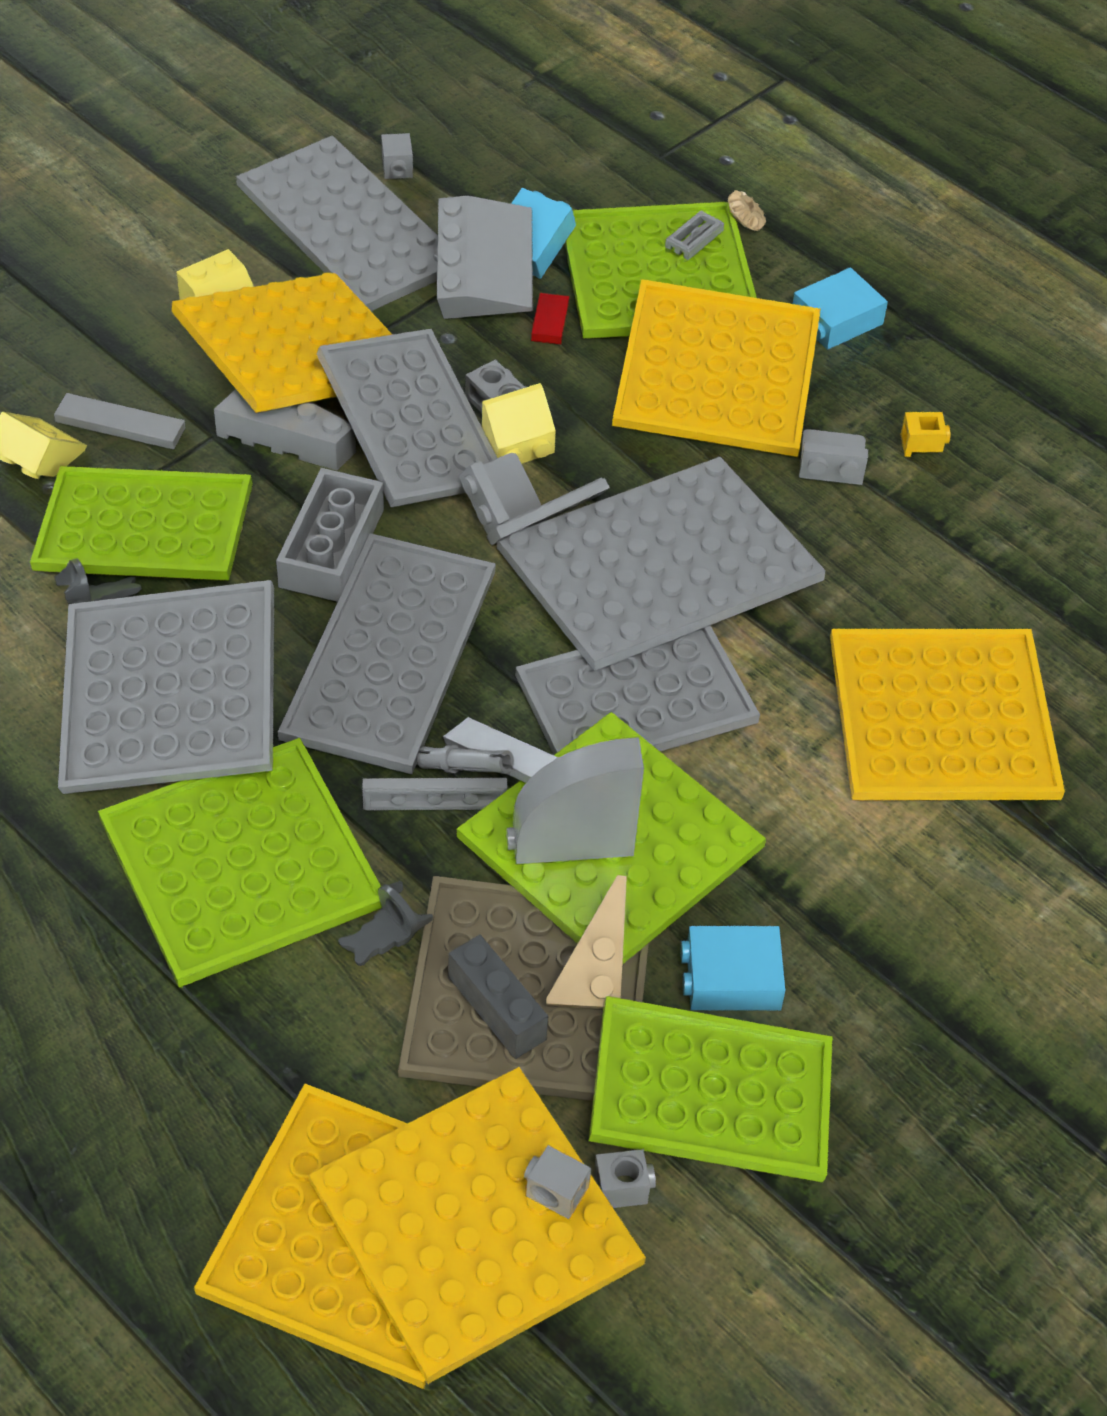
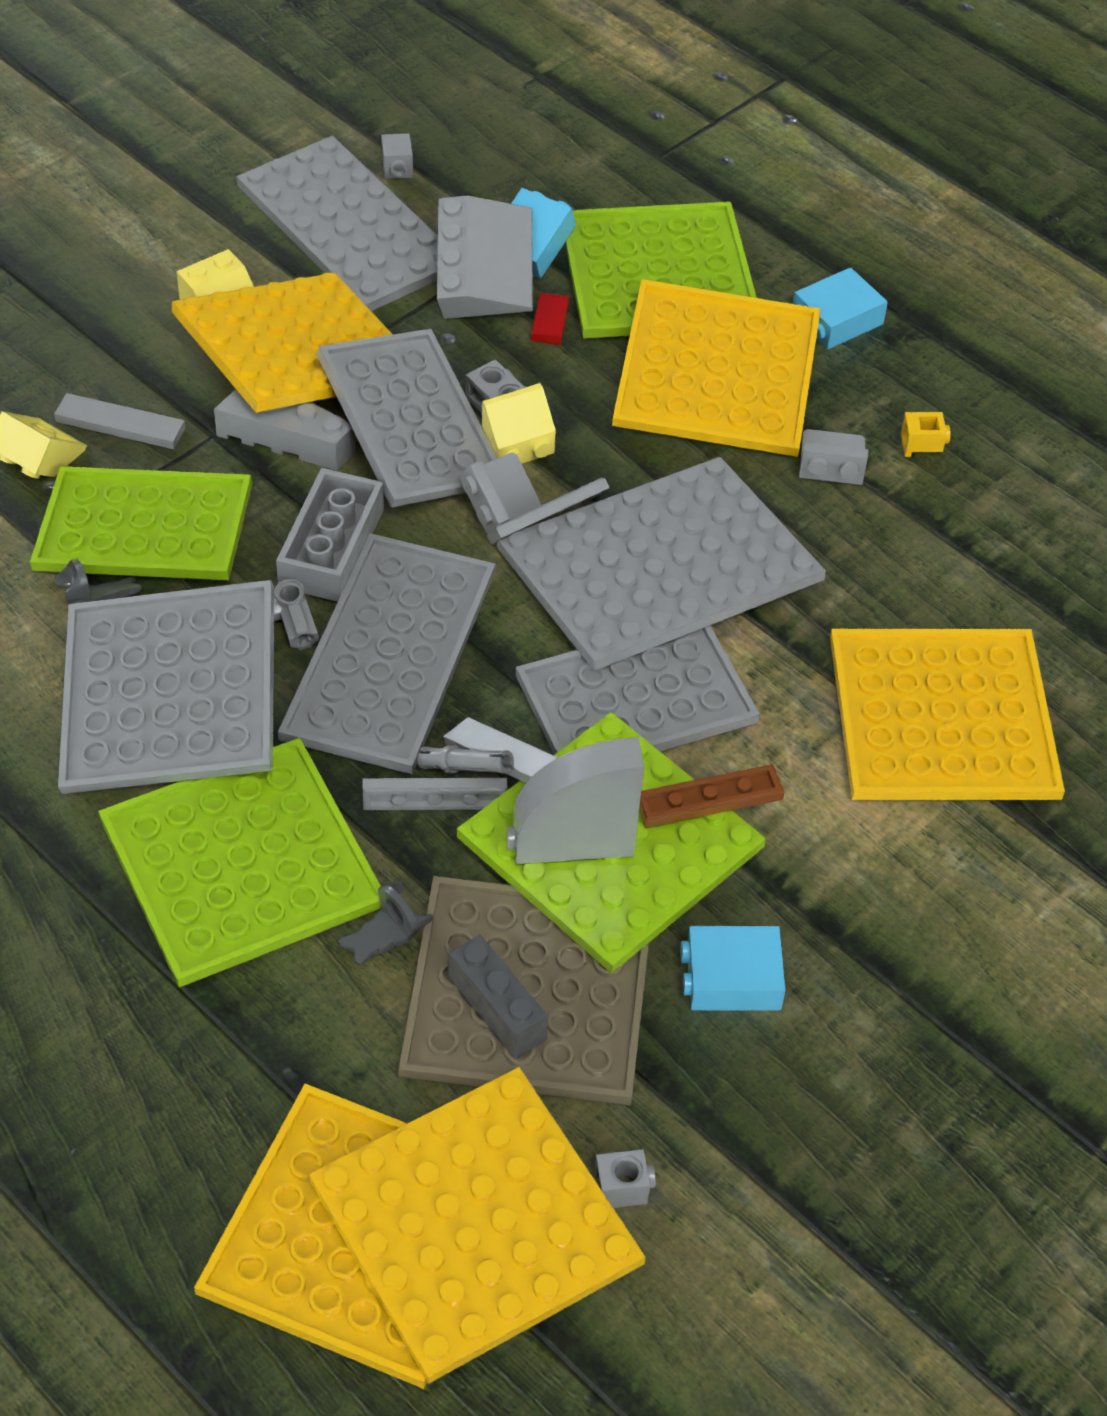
(293, 610): none -> light grey piece
(557, 1181): light grey brick -> none
(597, 960): tan wing -> none
(699, 236): light grey tile -> none
(710, 796): none -> dark orange tile
(712, 1089): lime plate -> none
(746, 210): tan gear -> none

